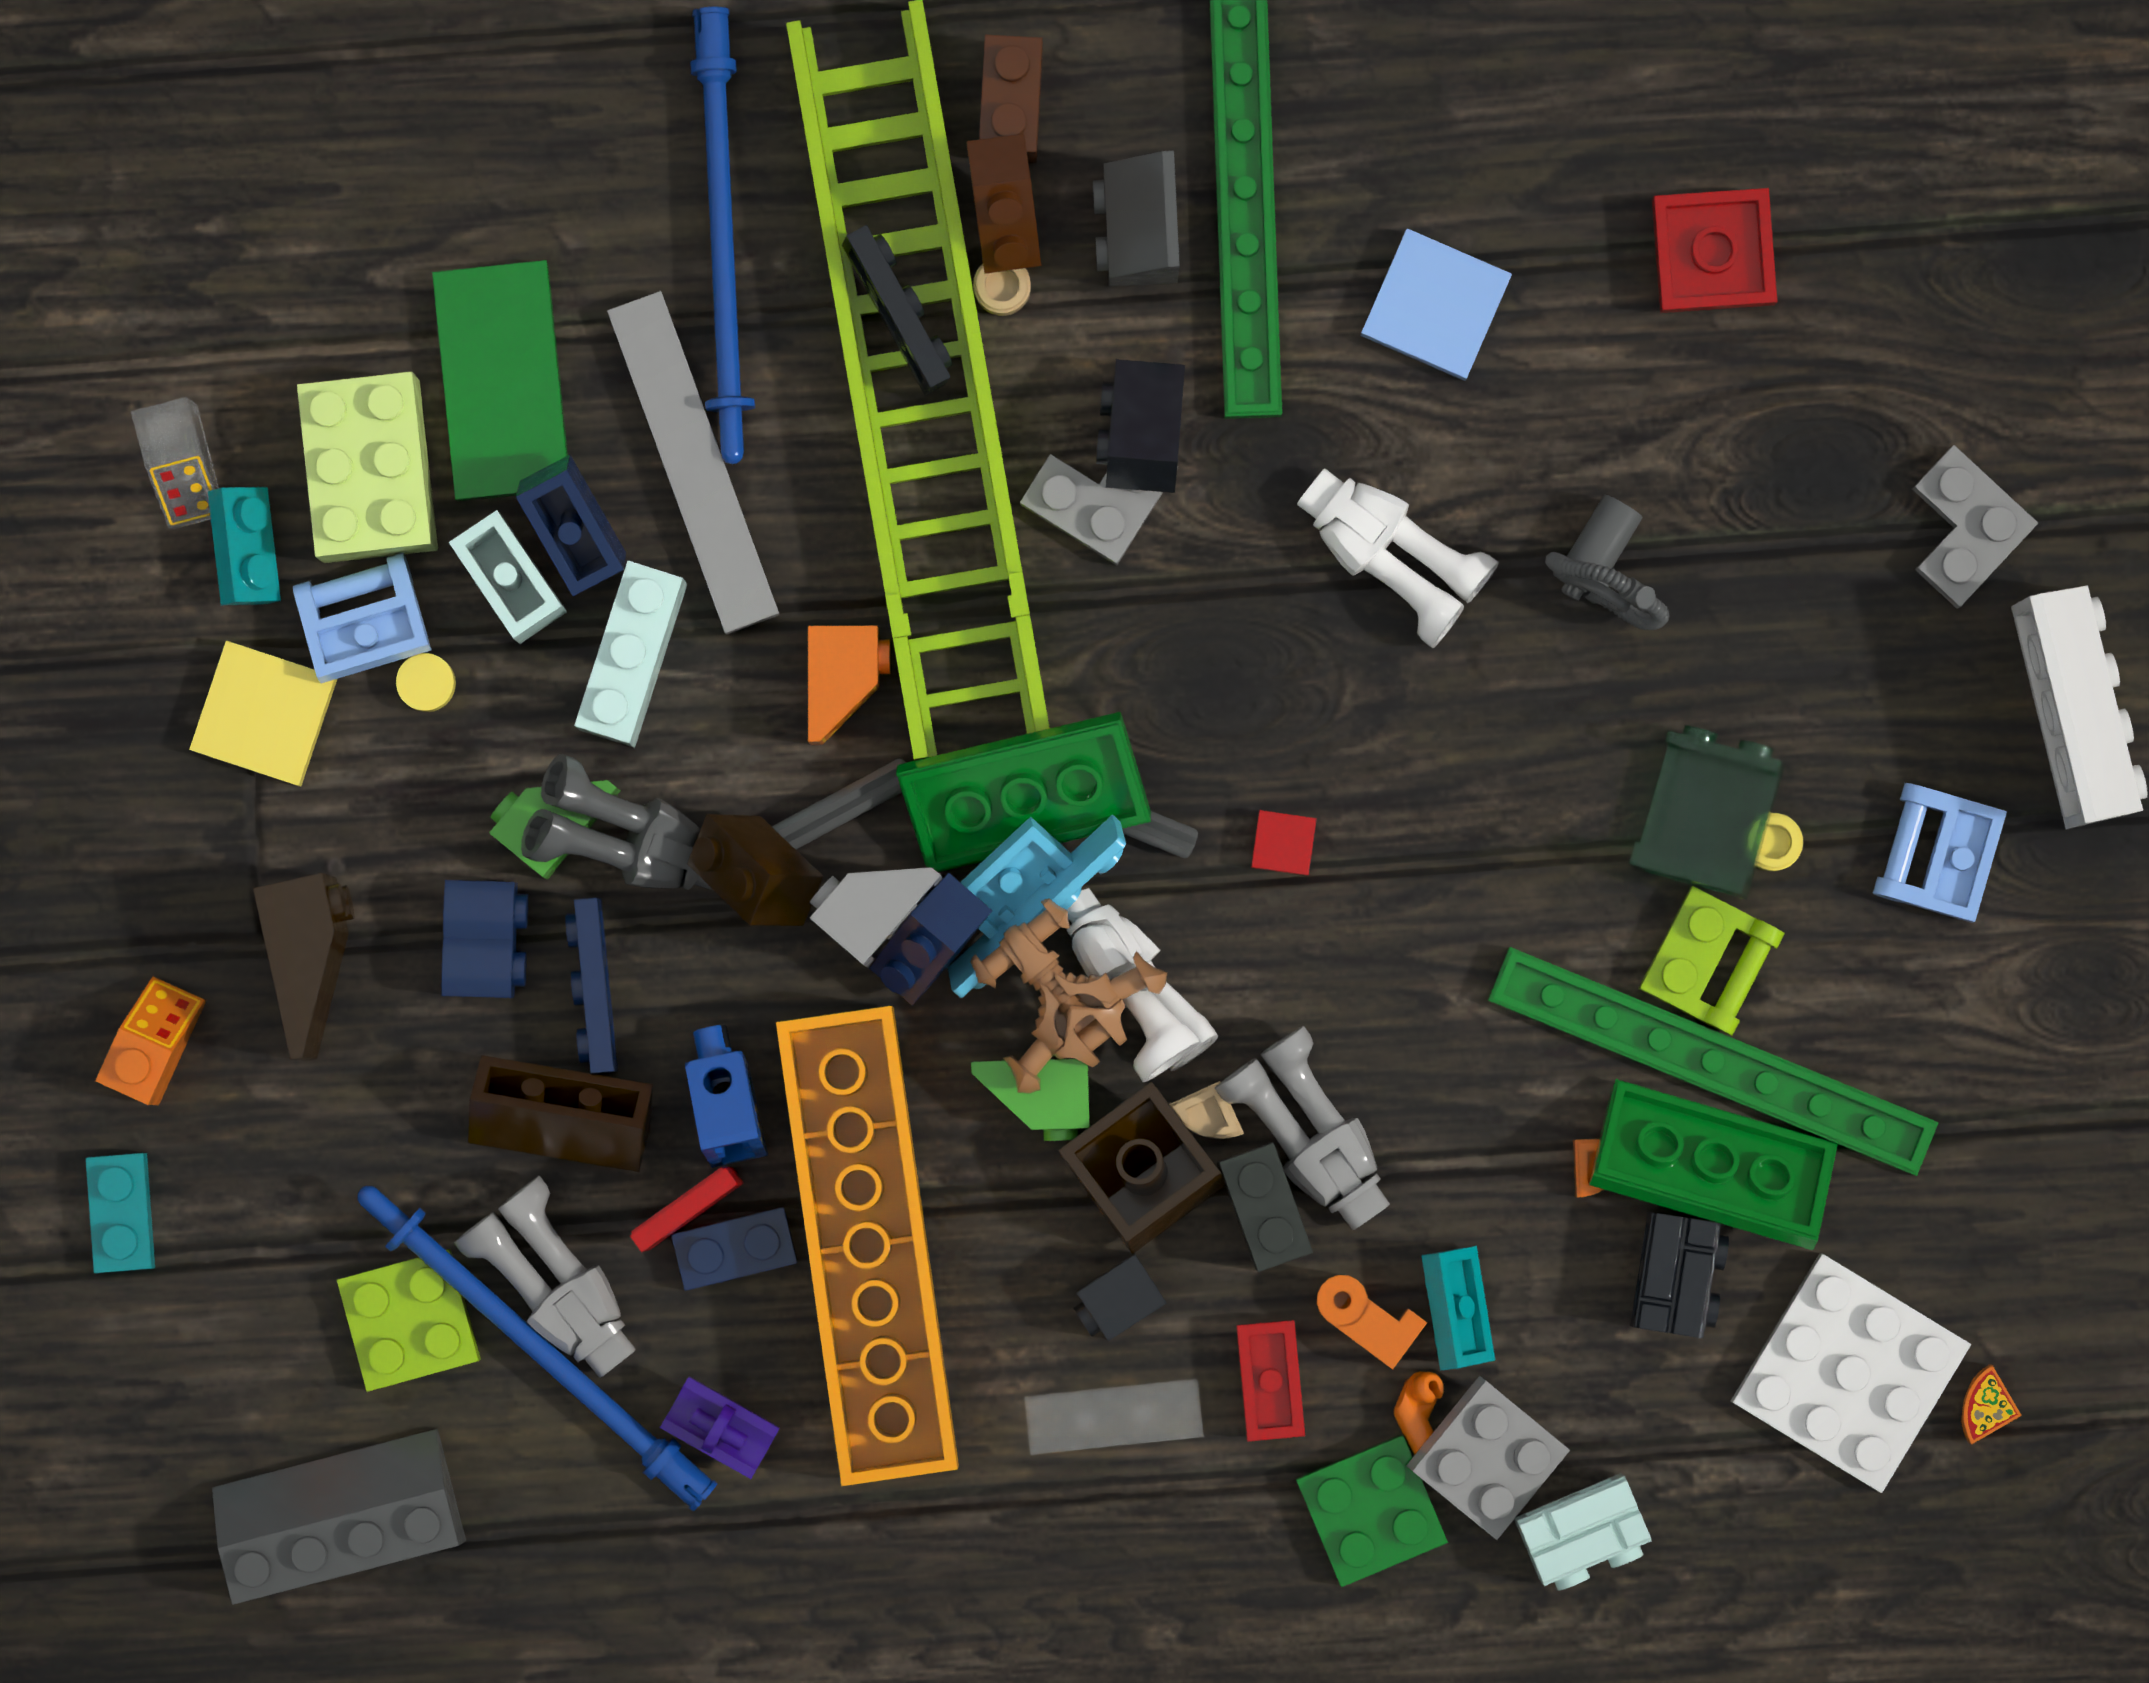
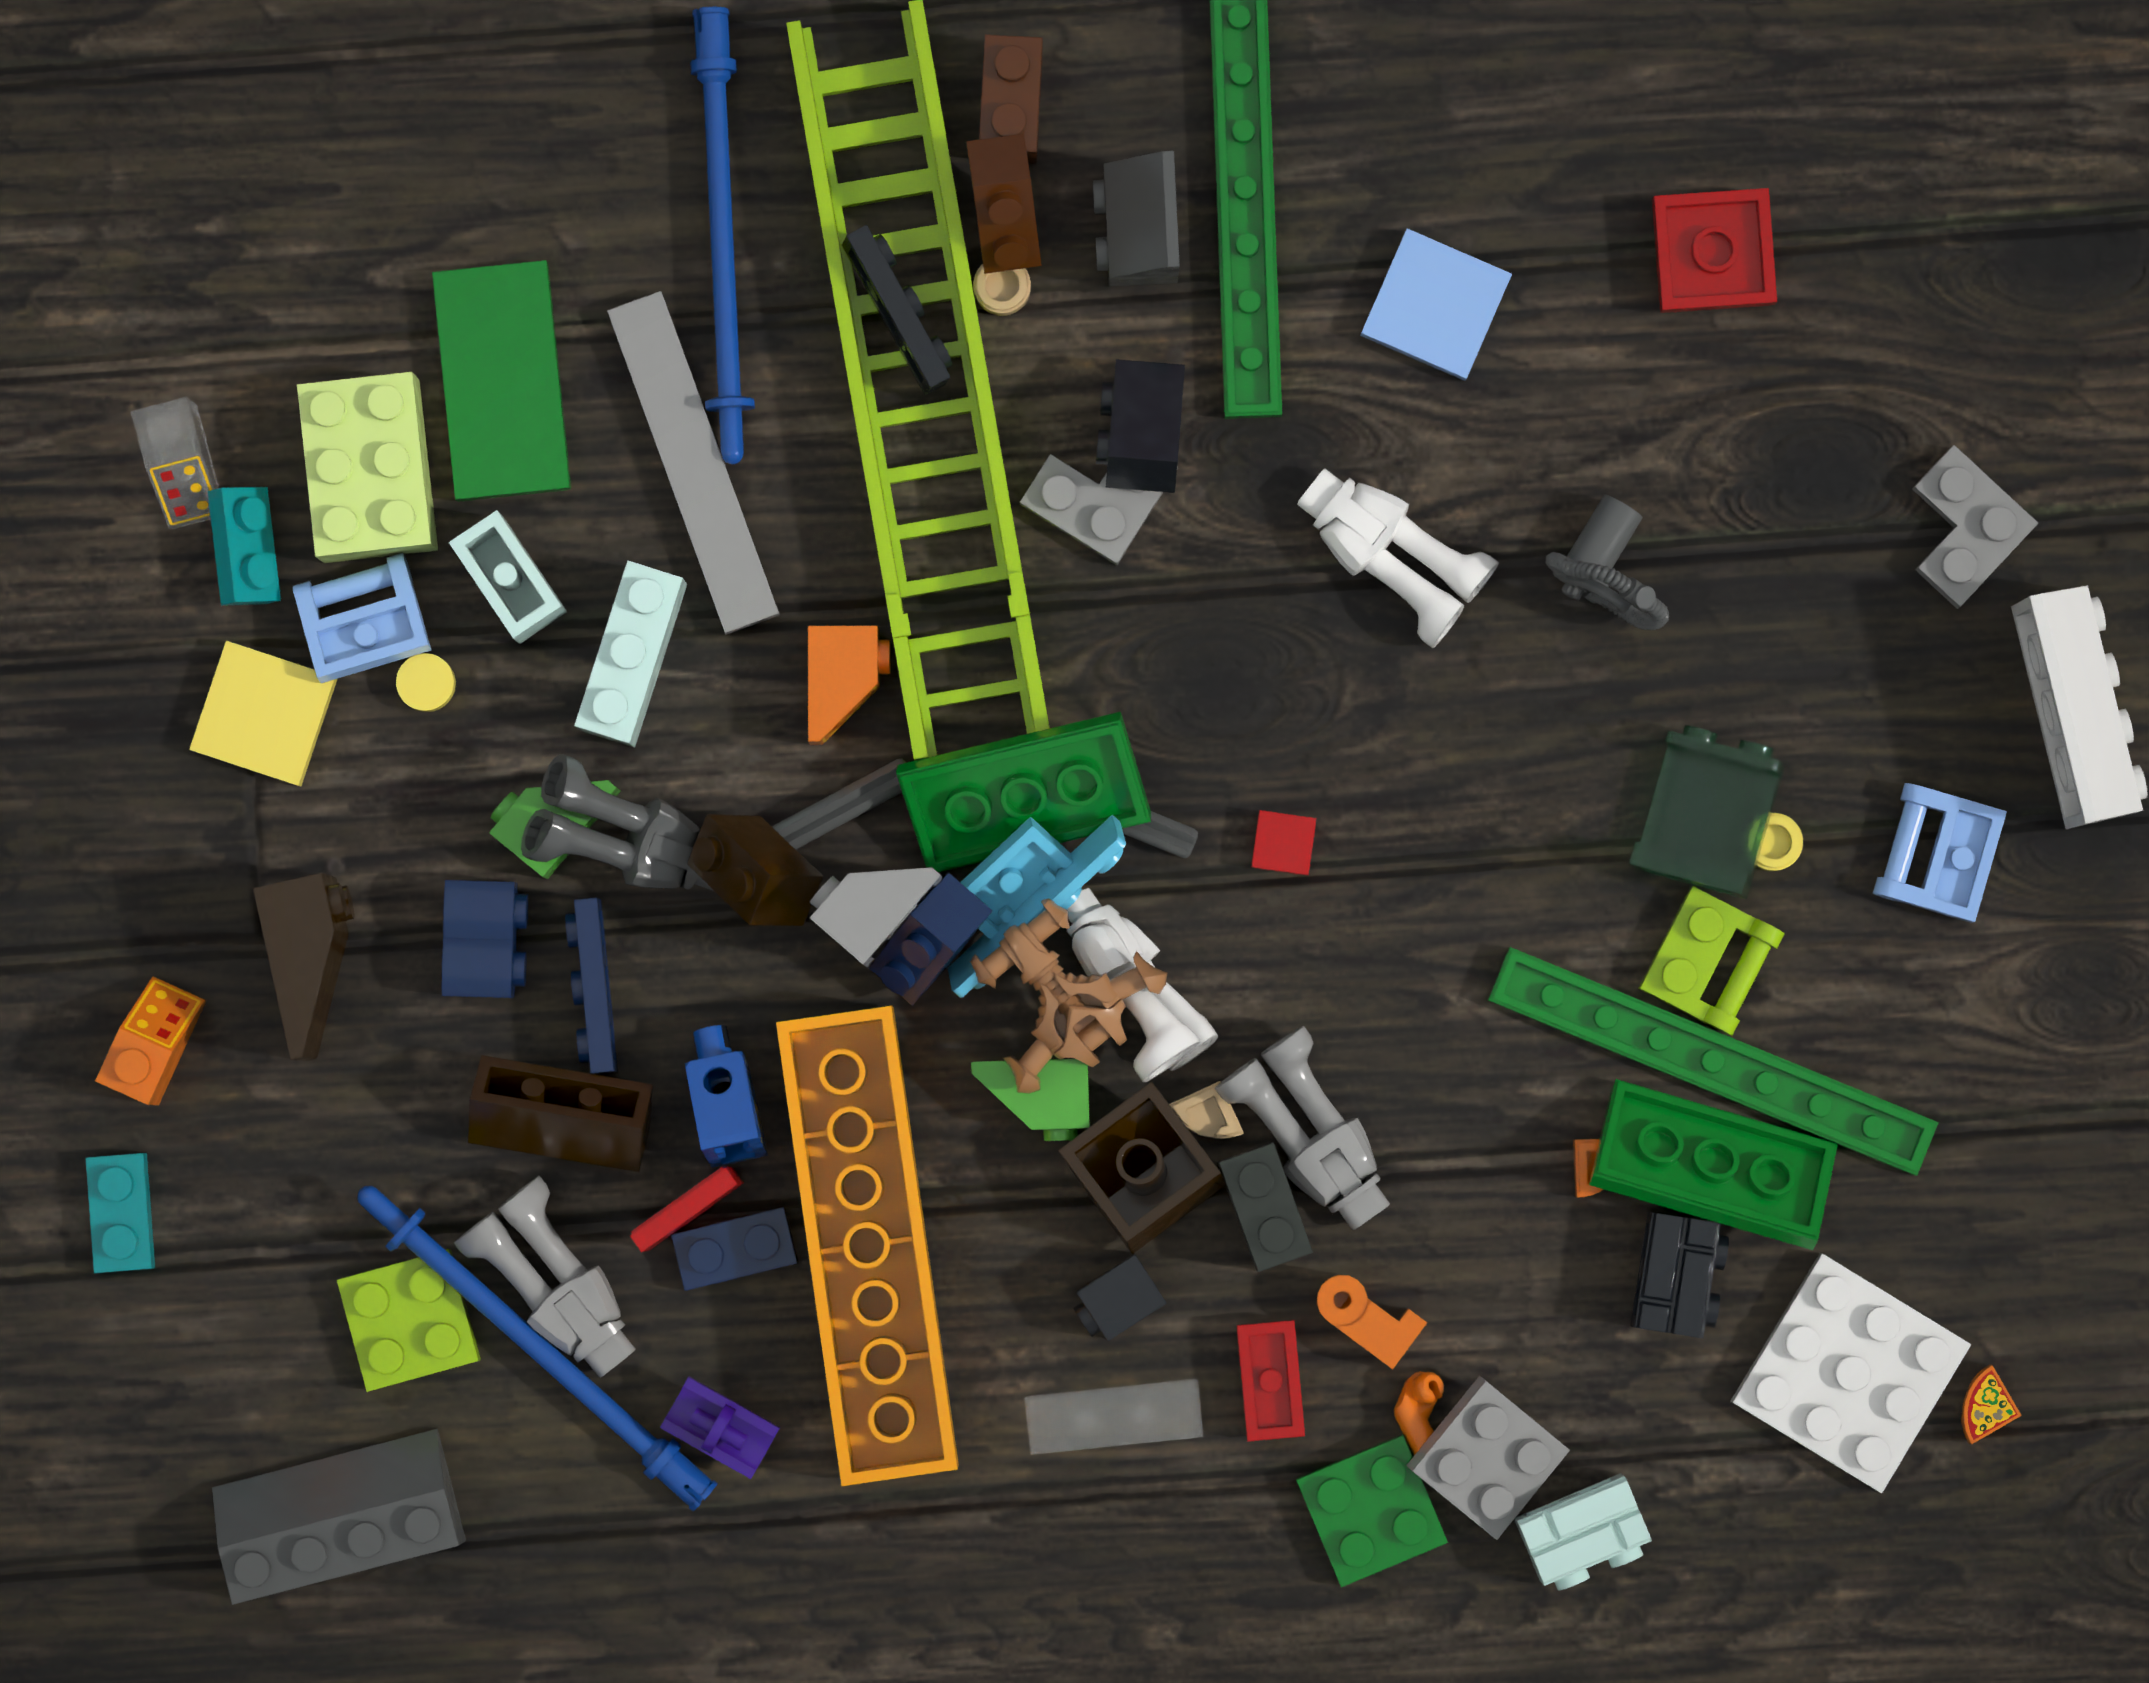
(571, 525): dark blue brick -> none
(1458, 1308): teal plate -> none

